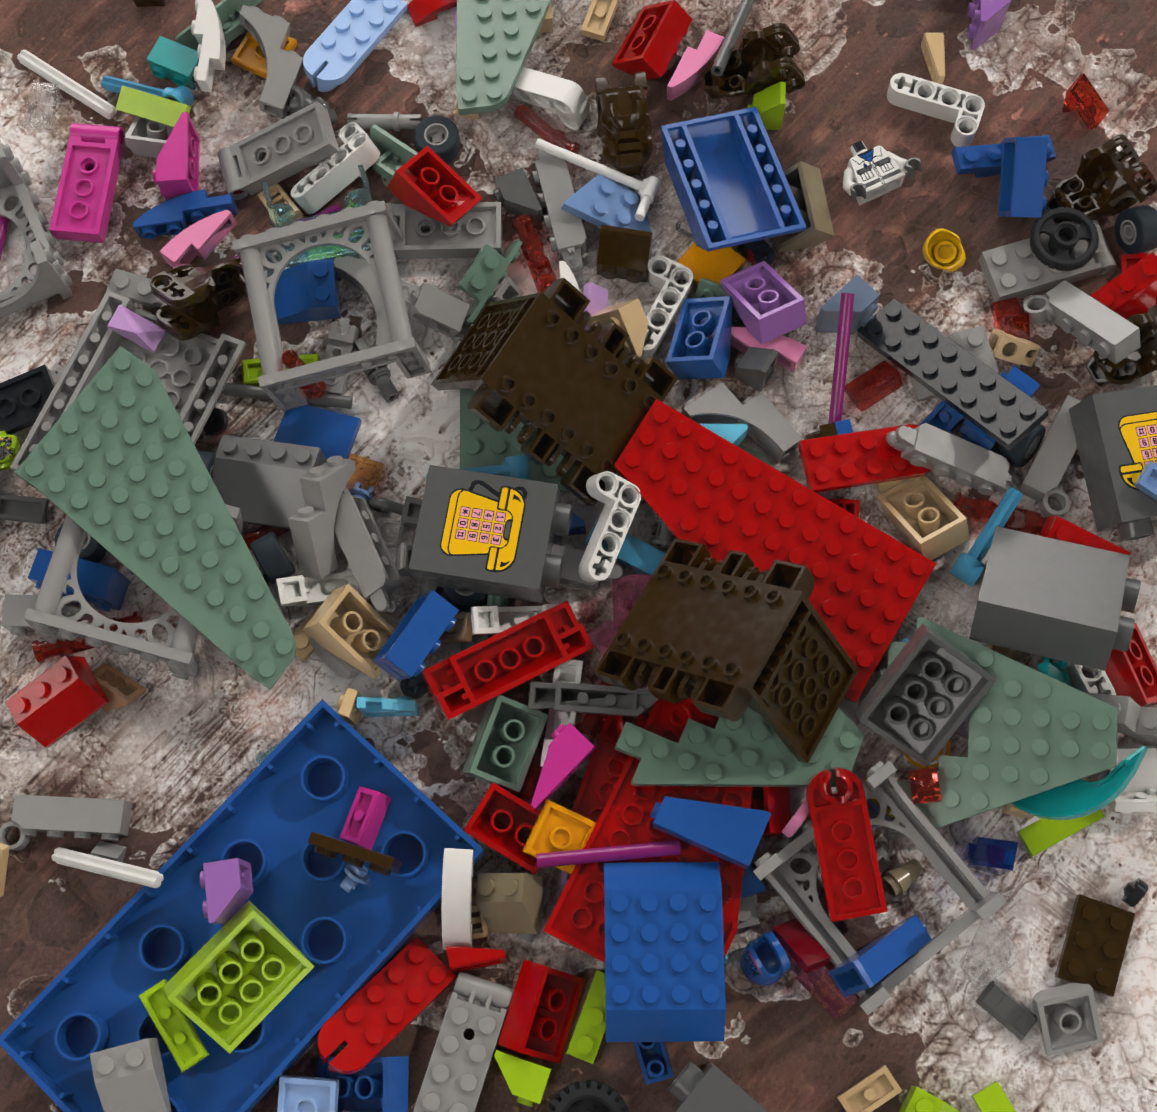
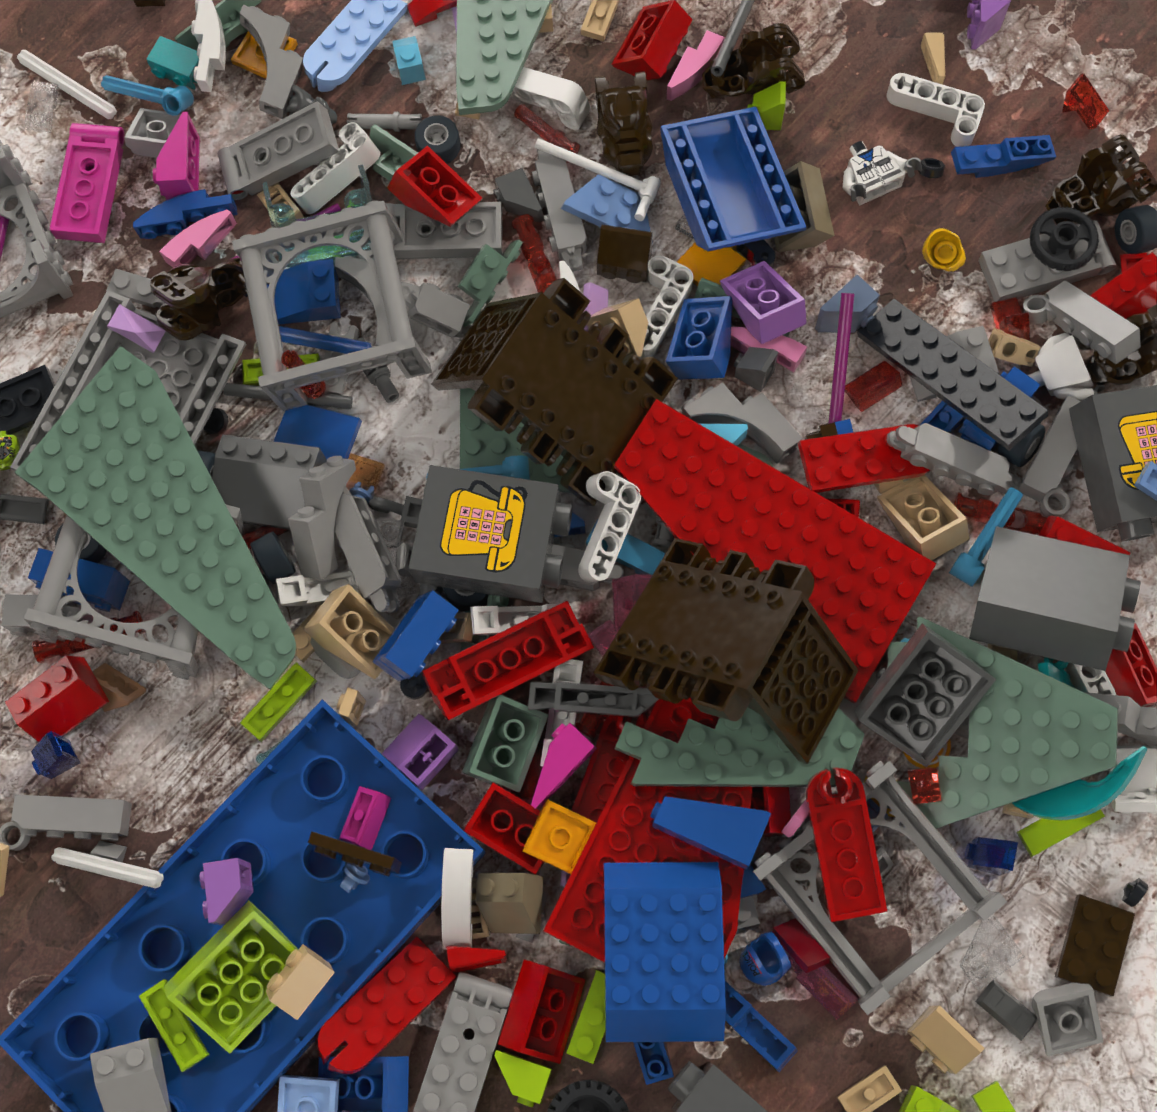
(53, 755): none -> clear blue slope
(150, 106): lime tile -> none
(278, 702): none -> lime plate
(299, 981): none -> tan brick
(321, 341): none -> blue axle
(387, 707): medium azure wing -> none
(409, 60): none -> medium azure slope
(420, 751): none -> medium lavender slope
(507, 290): light grey slope -> none
(607, 854): magenta piece -> none
(757, 1030): none -> blue slope
(880, 956): blue slope -> none
(901, 878): dark tan cone -> none
(932, 168): none -> black tile
(944, 1040): none -> tan slope
(1023, 177): blue piece -> none
(1064, 369): none -> white torso

